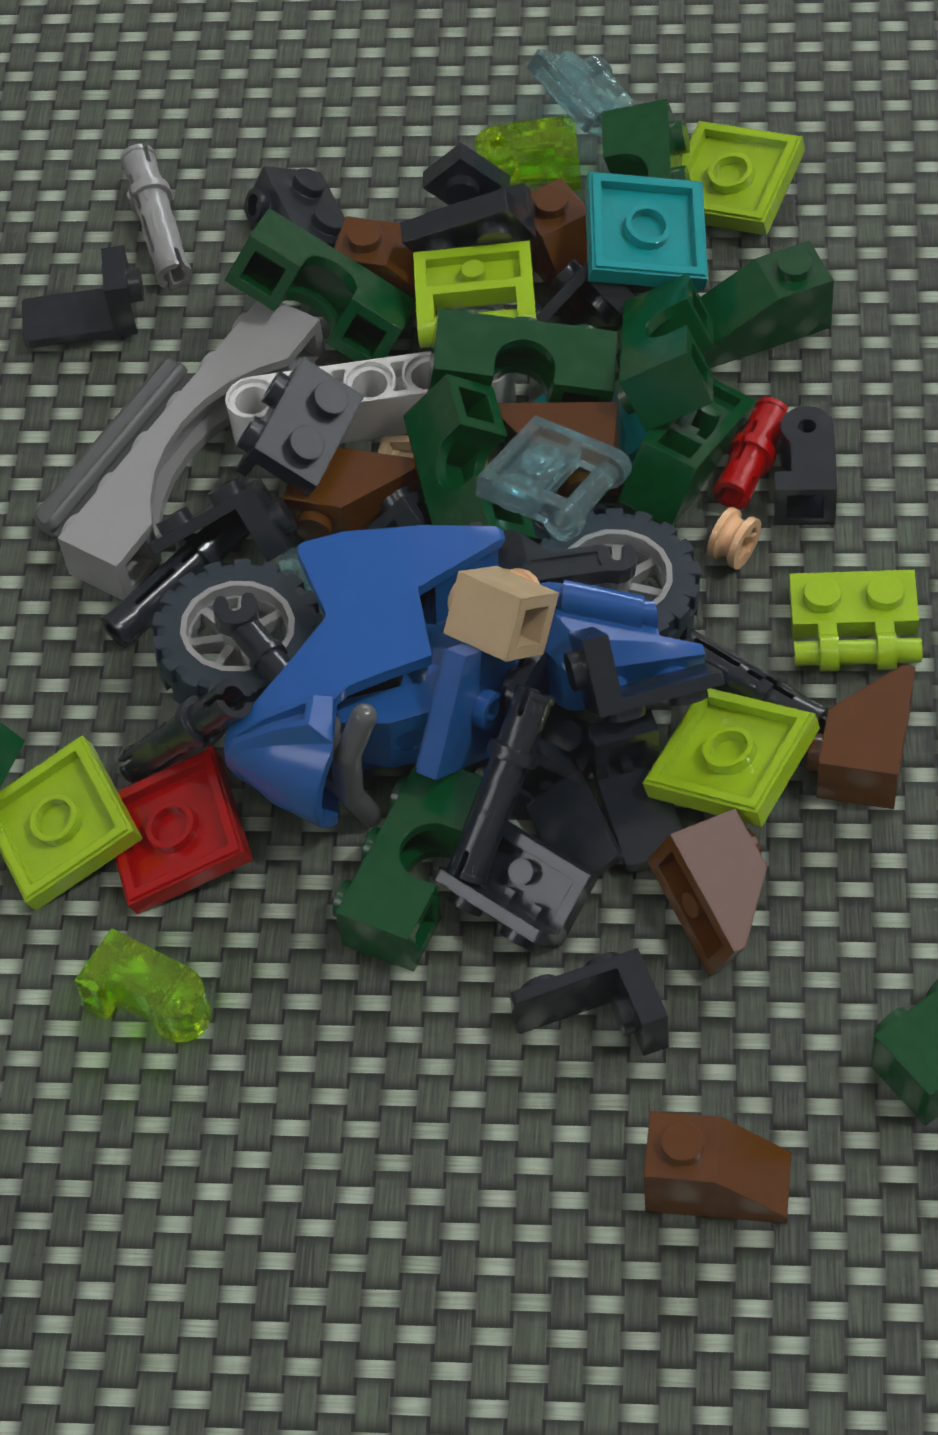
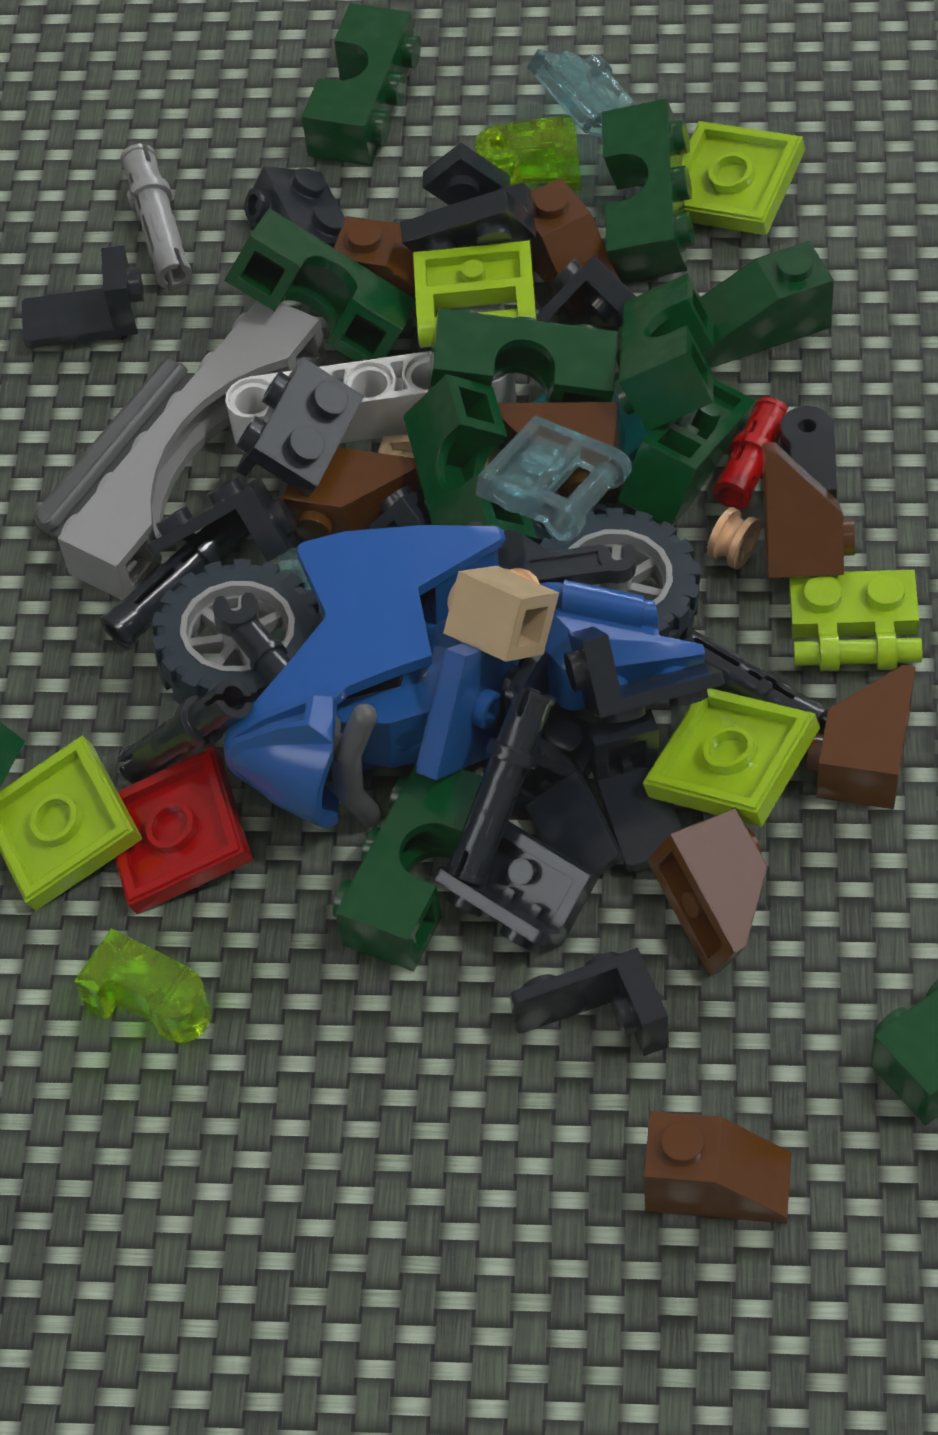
(373, 57): none -> dark green arch
(645, 230): teal plate -> none
(801, 521): none -> reddish brown slope

